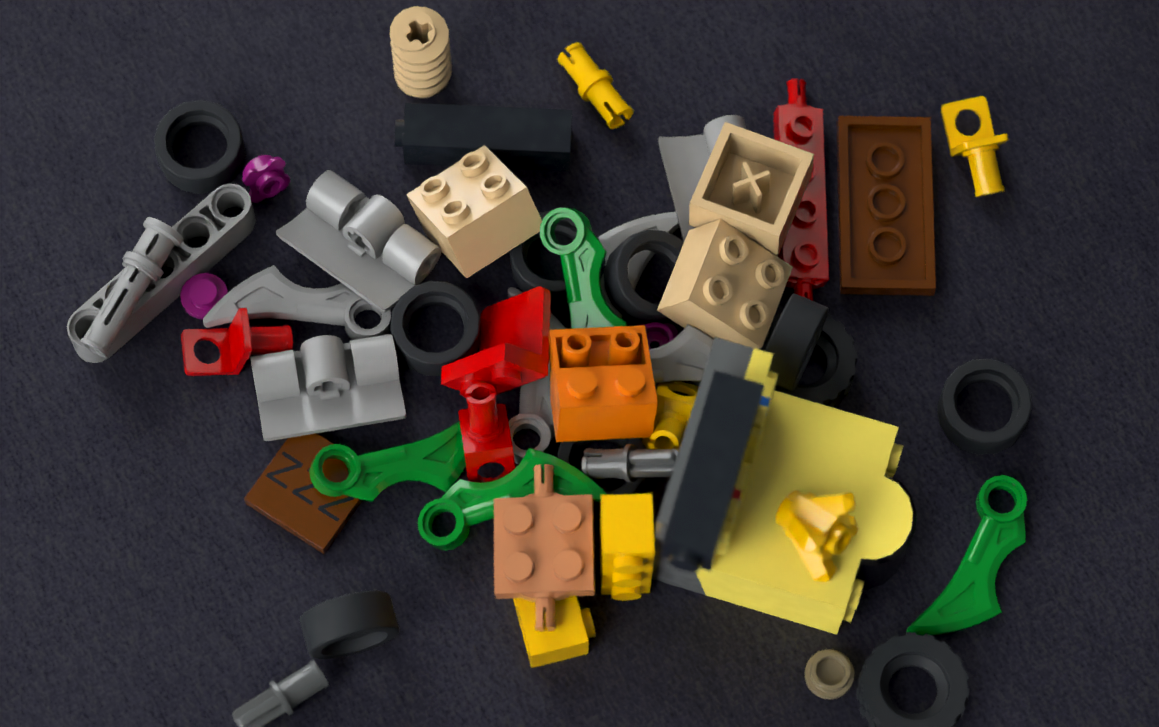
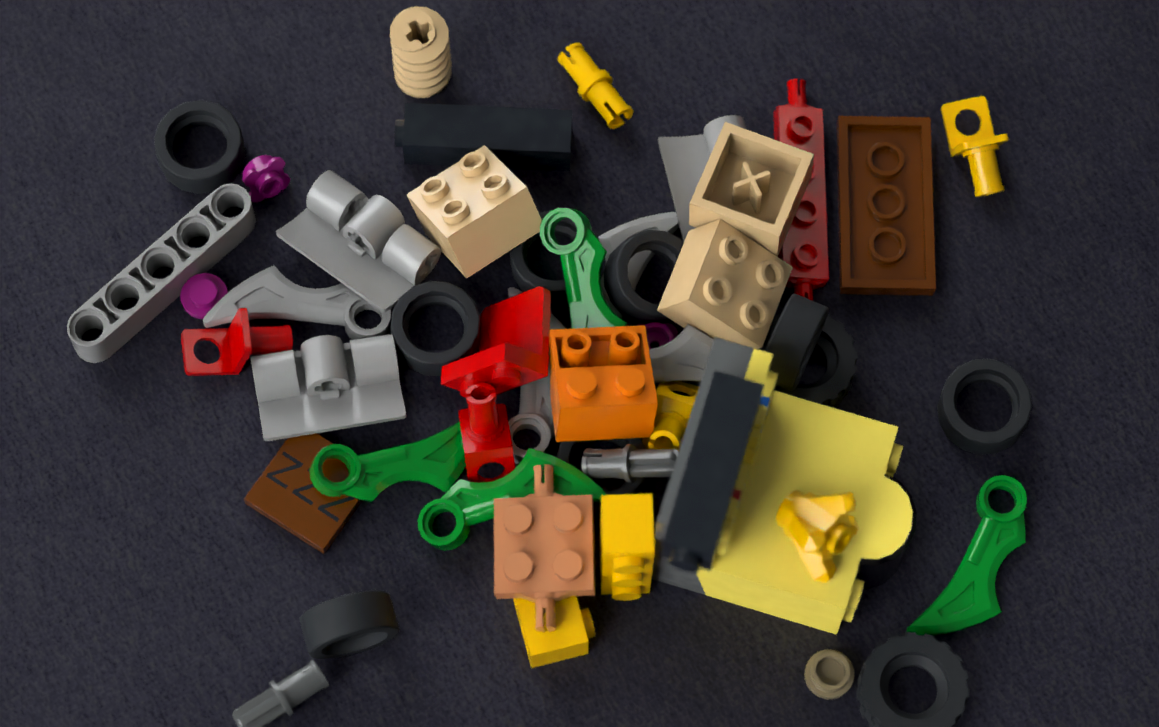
(141, 268): light grey pin -> none

